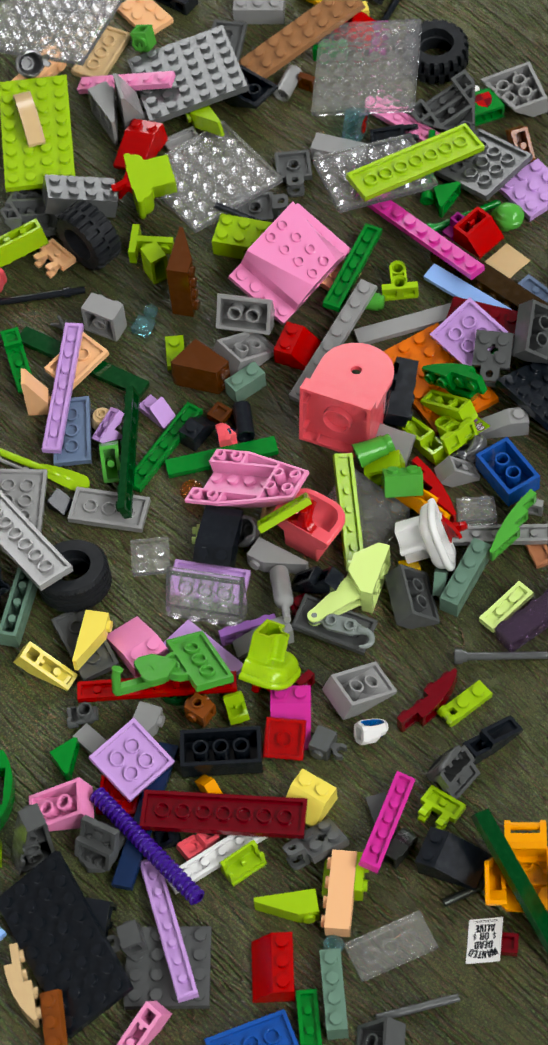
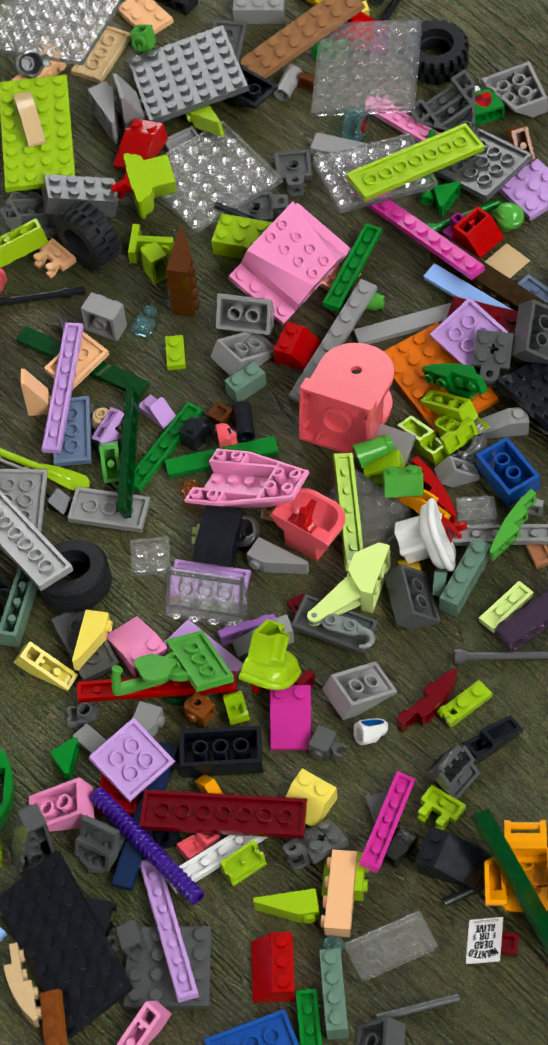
(15, 354): green slope -> none
(137, 81): bright pink plate -> none
(200, 368): reddish brown slope -> none
(282, 590): light grey piece -> none
(283, 512): lime tile -> none
(284, 738): red tile -> none
(317, 580): black slope -> none
(392, 131): black hinge -> none
(399, 286): lime tile -> none
(400, 394): black wedge -> none

